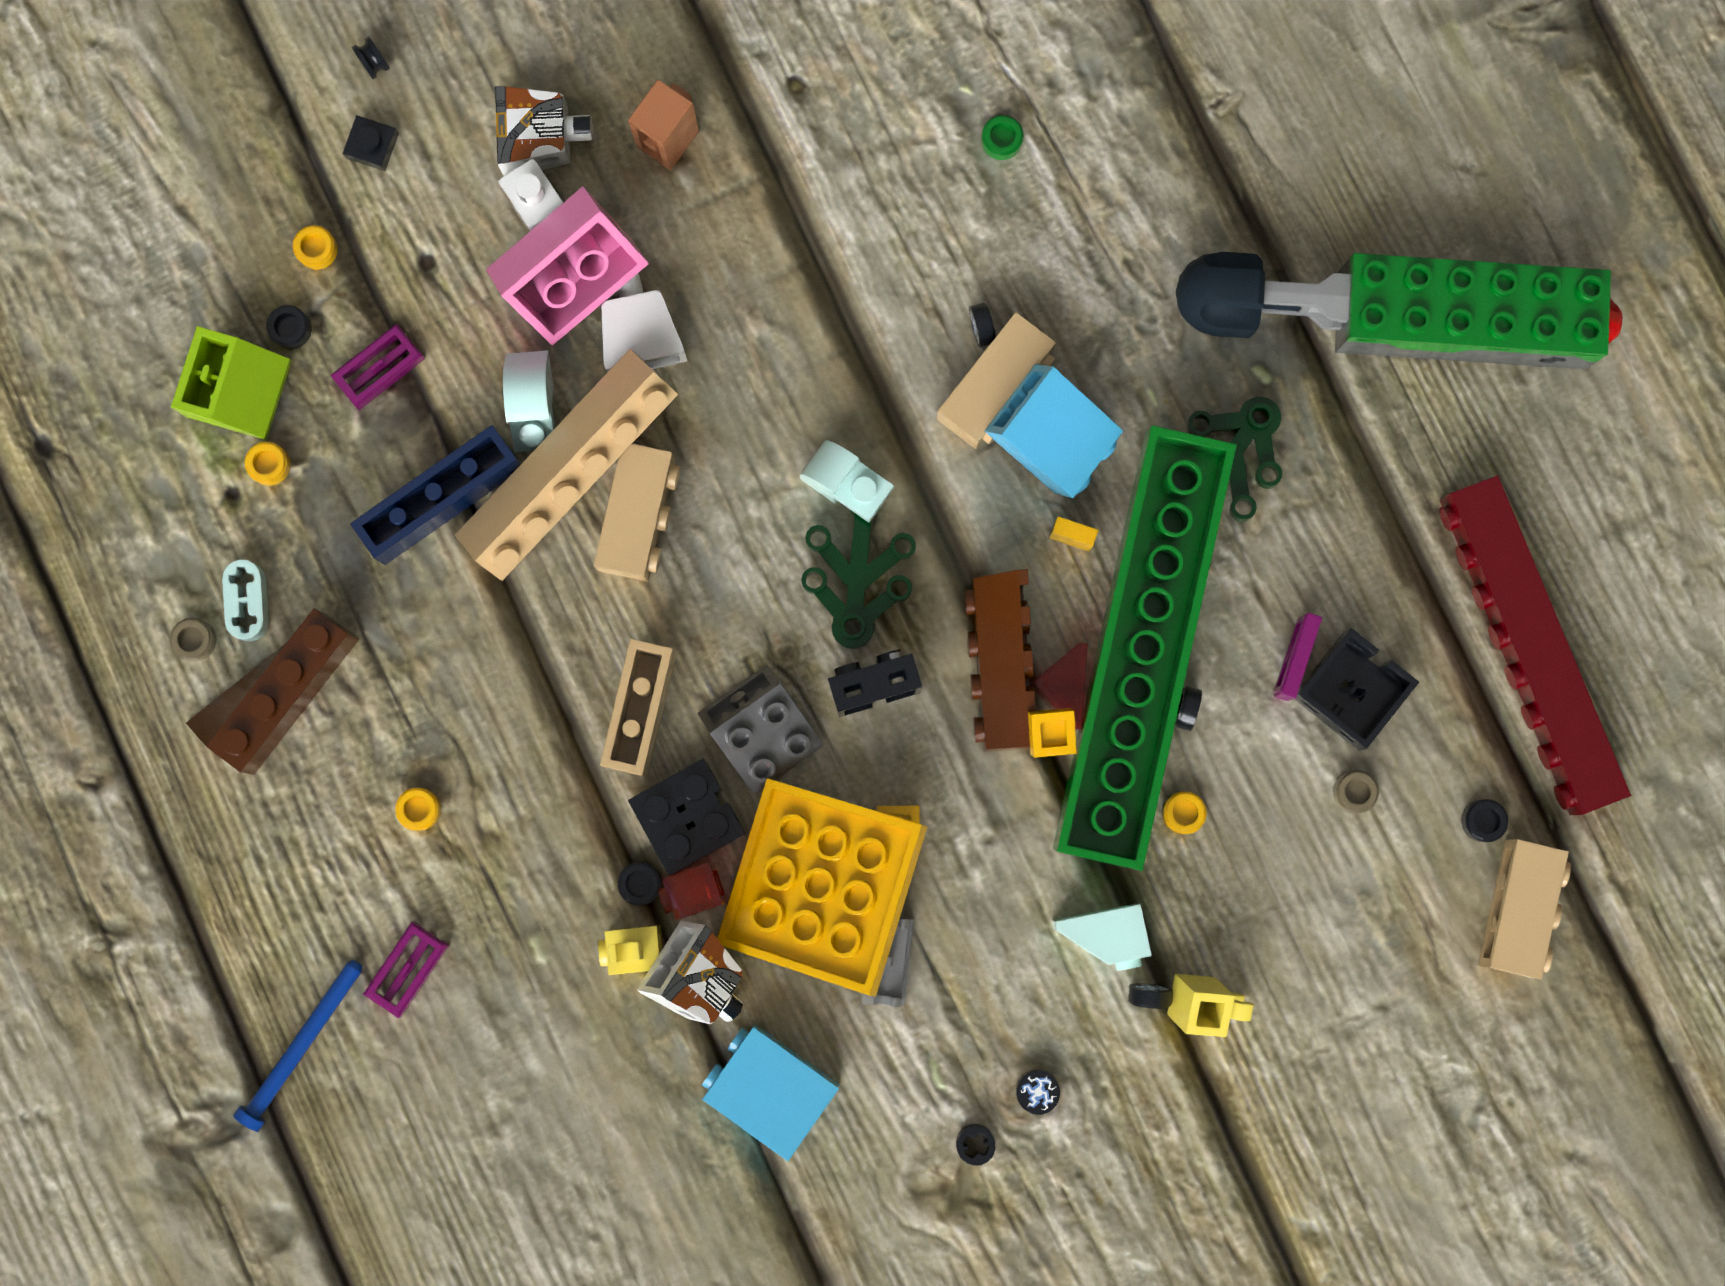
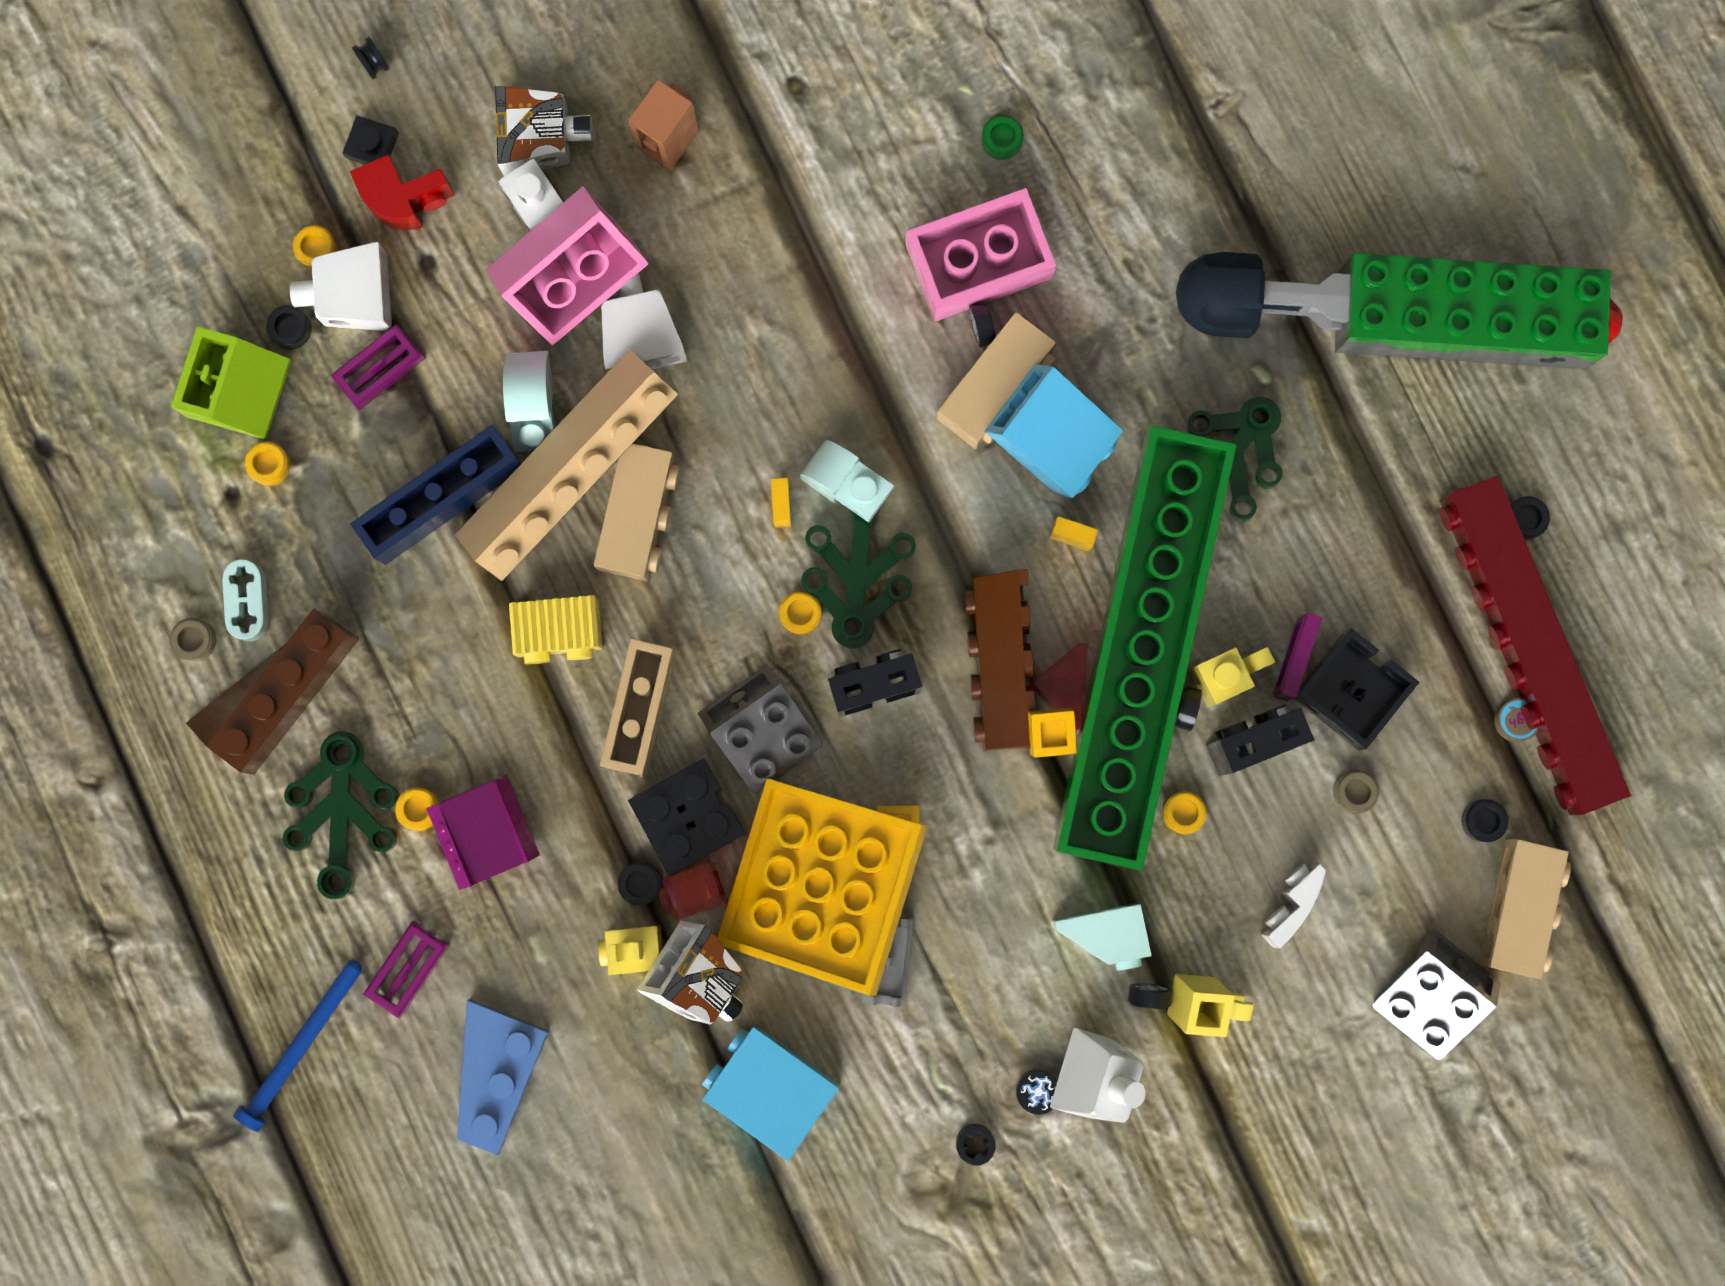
(339, 807): none -> dark green plant
(348, 289): none -> white torso
(395, 201): none -> red brick
(483, 832): none -> magenta slope
(495, 1073): none -> medium blue wing
(556, 628): none -> light yellow brick
(781, 502): none -> yellow tile
(800, 613): none -> yellow tile
(980, 254): none -> bright pink brick
(1098, 1079): none -> white torso
(1228, 674): none -> light yellow brick
(1264, 739): none -> black piece
(1302, 891): none -> white slope
(1439, 996): none -> bracket
(1511, 723): none -> dark tan tile
(1531, 516): none -> black tile

